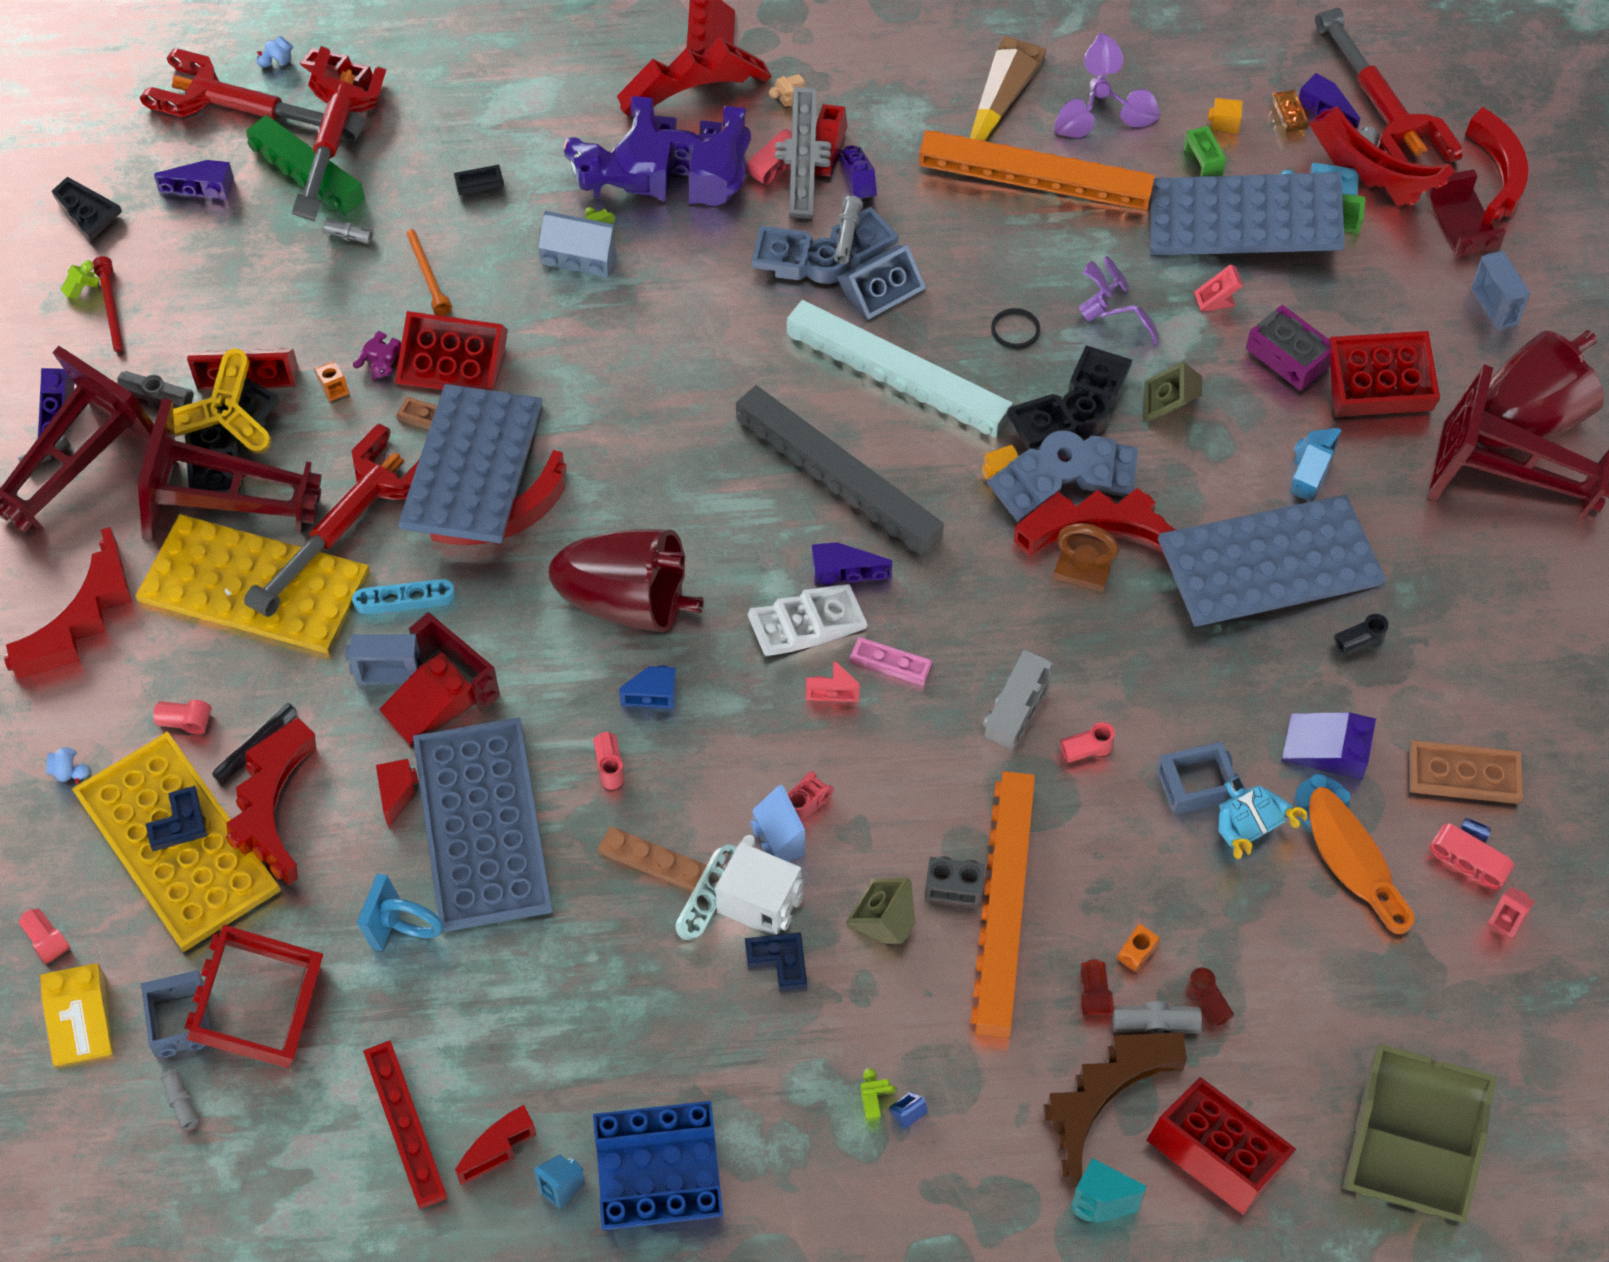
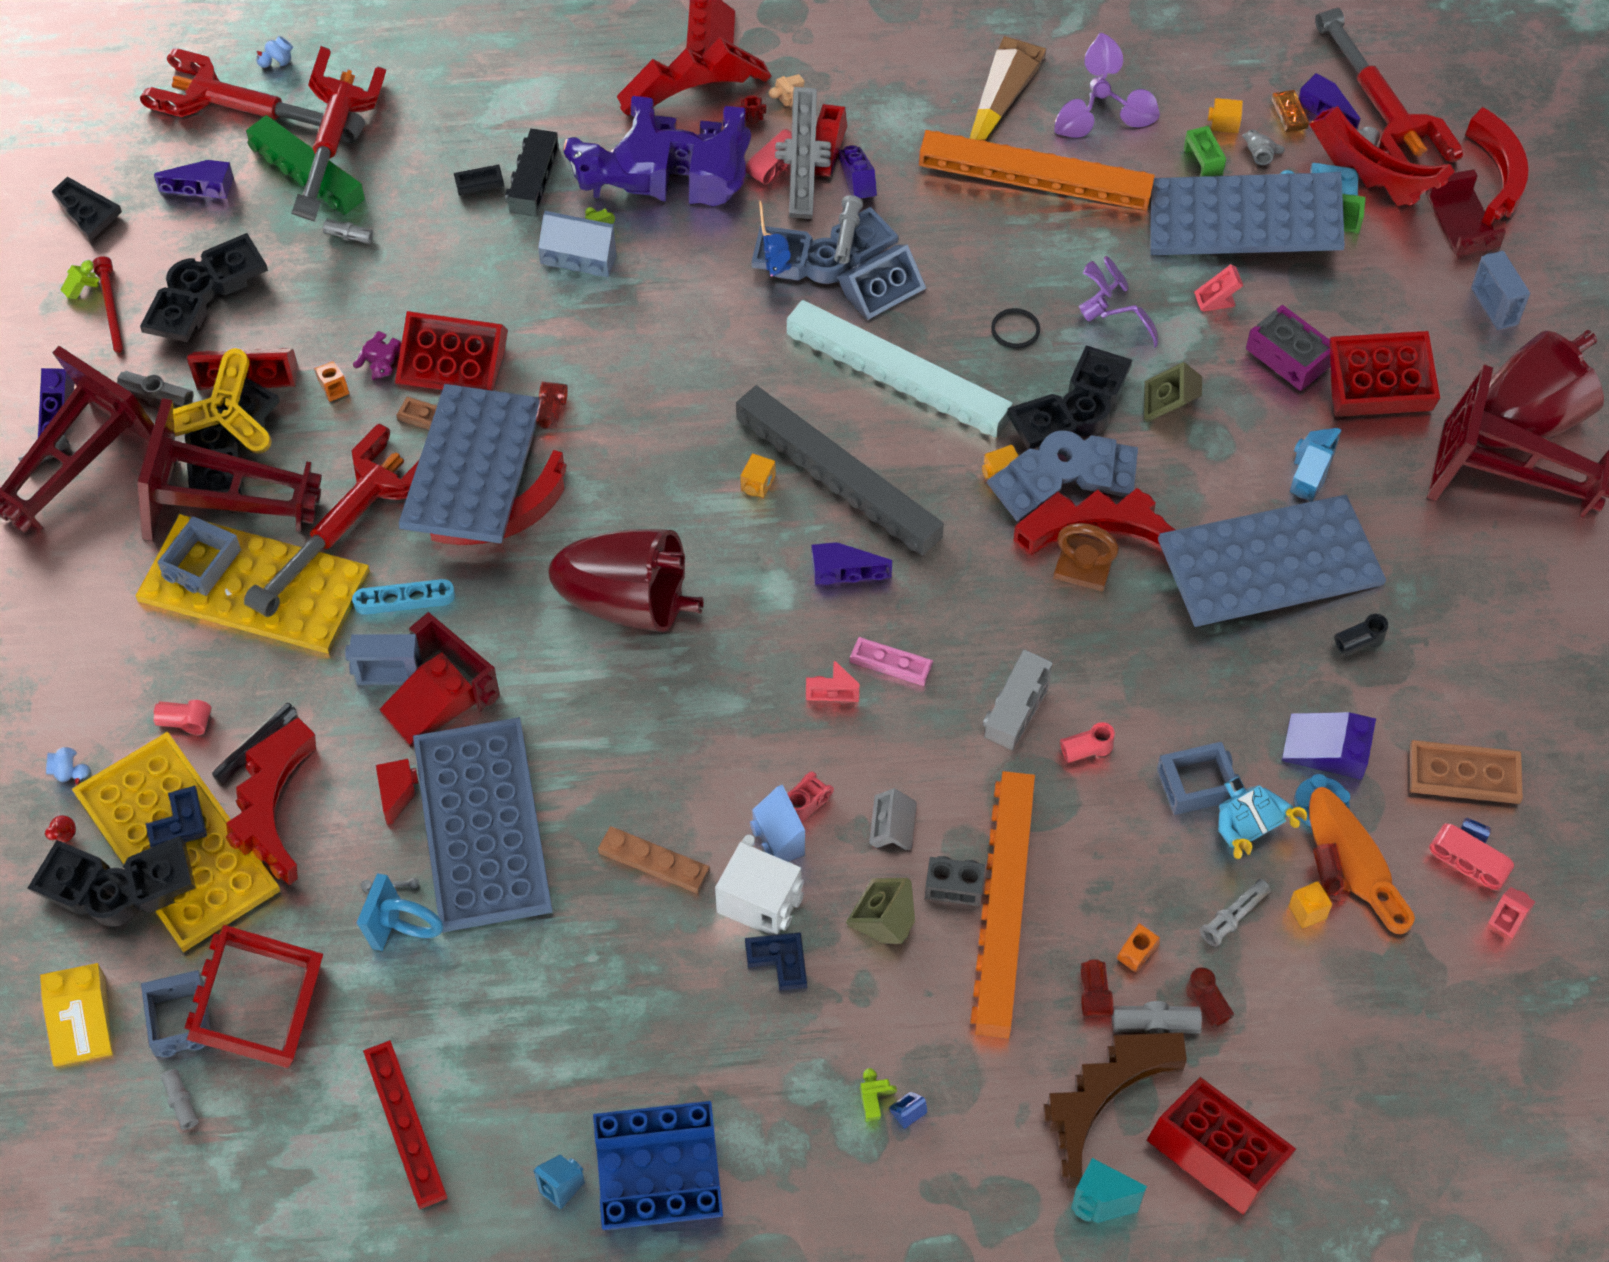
(46, 940): coral piece -> none
(55, 643): red arch -> none
(61, 829): none -> red piece
(87, 883): none -> black plate
(195, 283): none -> black plate
(208, 534): none -> sand blue window
(337, 64): red slope -> none
(412, 883): none -> light grey hinge
(440, 303): orange piece -> none
(496, 1145): red slope -> none
(532, 172): none -> black brick
(551, 398): none -> clear red piece
(609, 760): coral piece -> none
(650, 688): blue slope -> none
(706, 890): light aqua beam -> none
(754, 109): none -> red gear
(757, 476): none -> light orange brick
(775, 249): none -> blue animal
(807, 620): white slope -> none
(893, 819): none -> light grey panel
(1229, 918): none -> light grey pin
(1262, 147): none -> light grey animal
(1310, 904): none -> light orange brick
(1330, 870): none -> clear red piece
(1420, 1133): olive piece -> none

